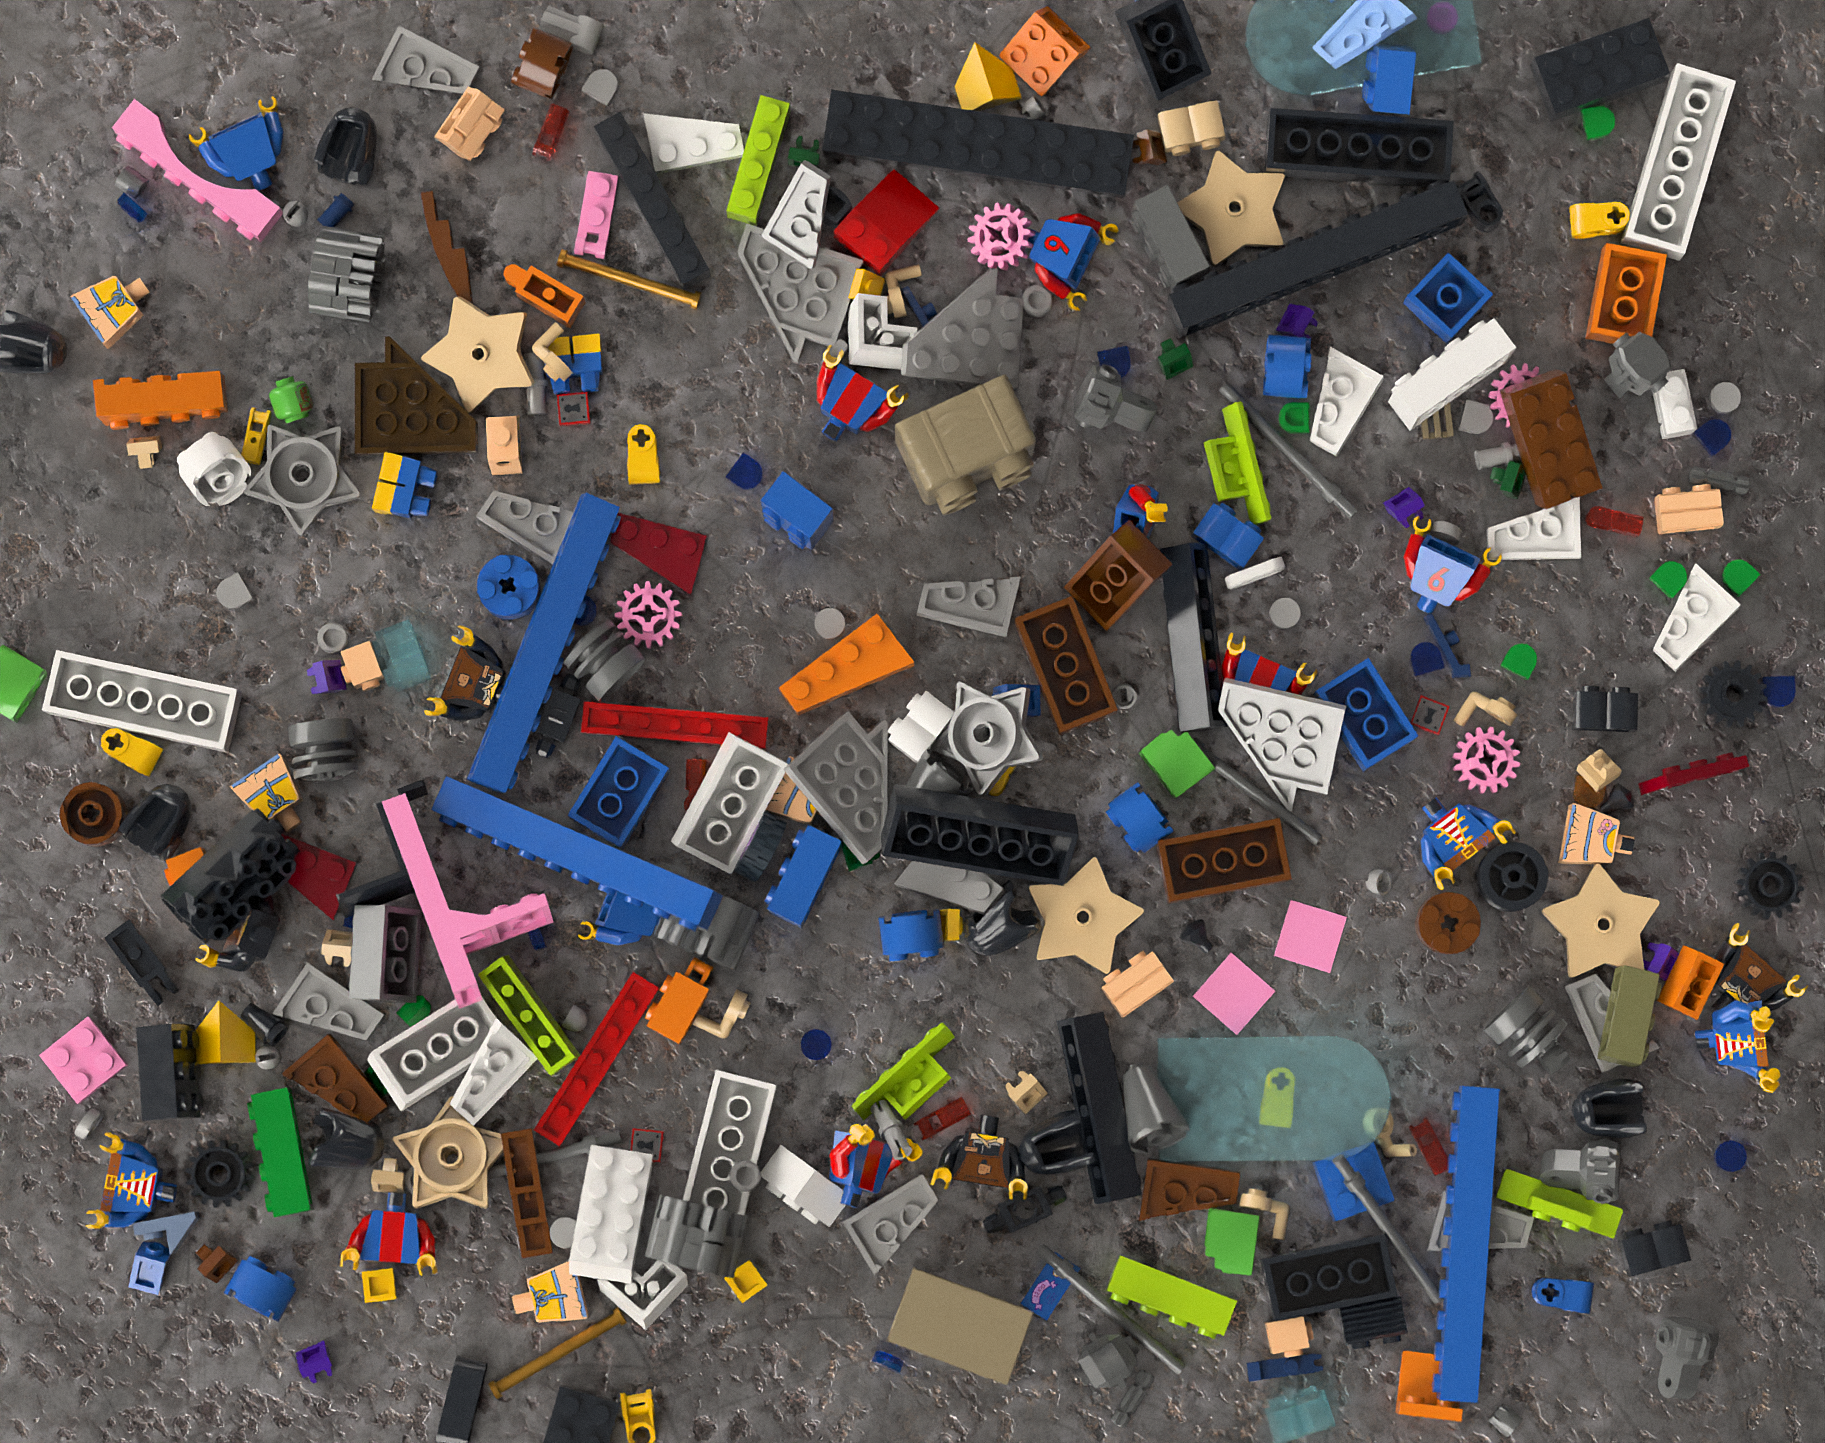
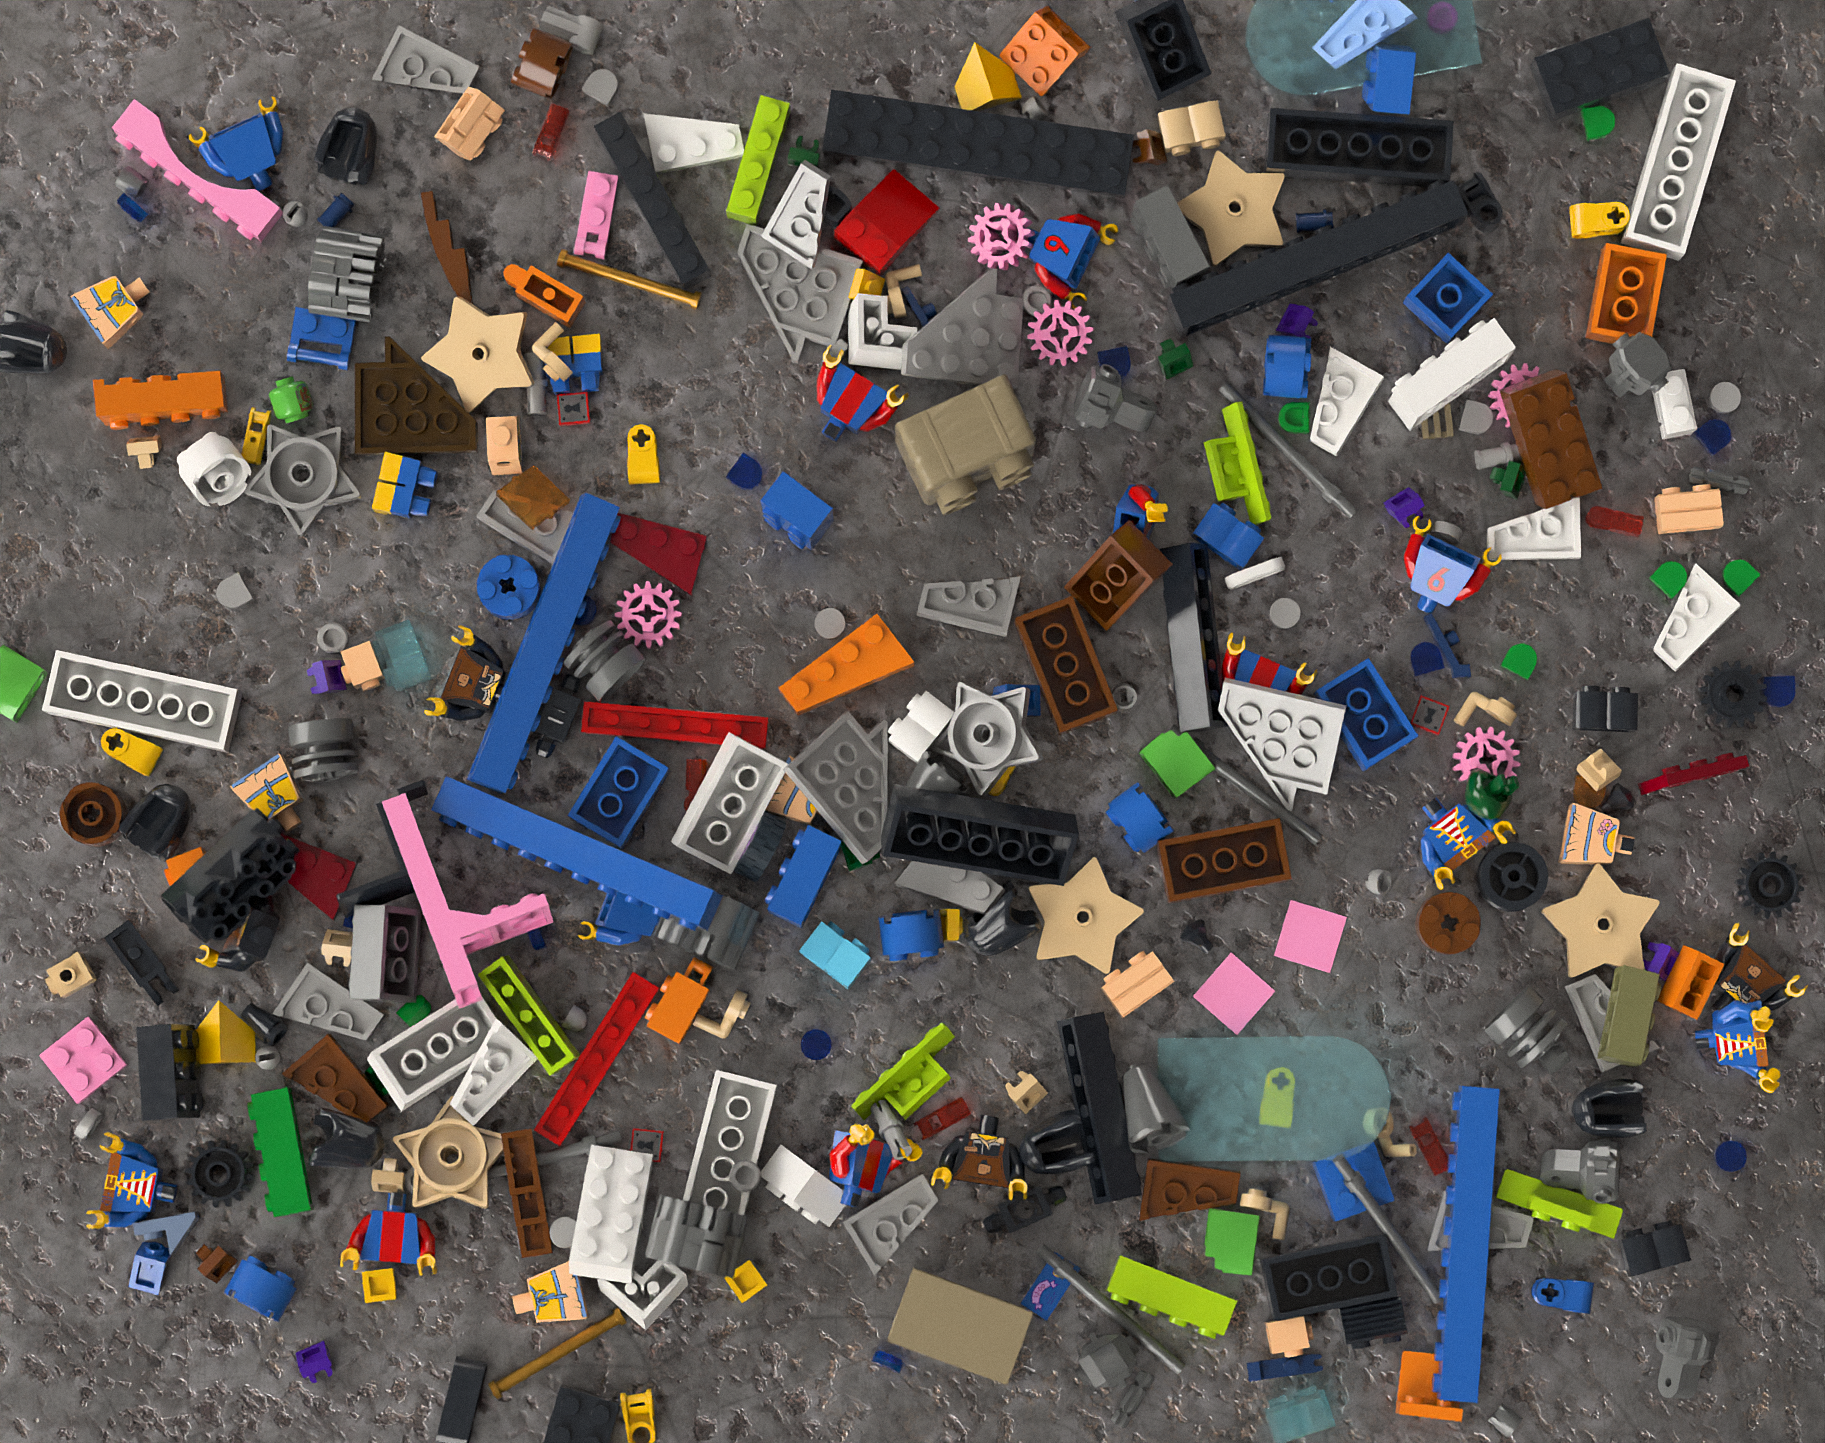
(81, 975): none -> tan brick
(321, 330): none -> blue plate
(532, 497): none -> clear orange piece
(836, 955): none -> medium azure brick
(1073, 331): none -> bright pink gear
(1313, 221): none -> dark blue pin
(1488, 794): none -> dark green piece

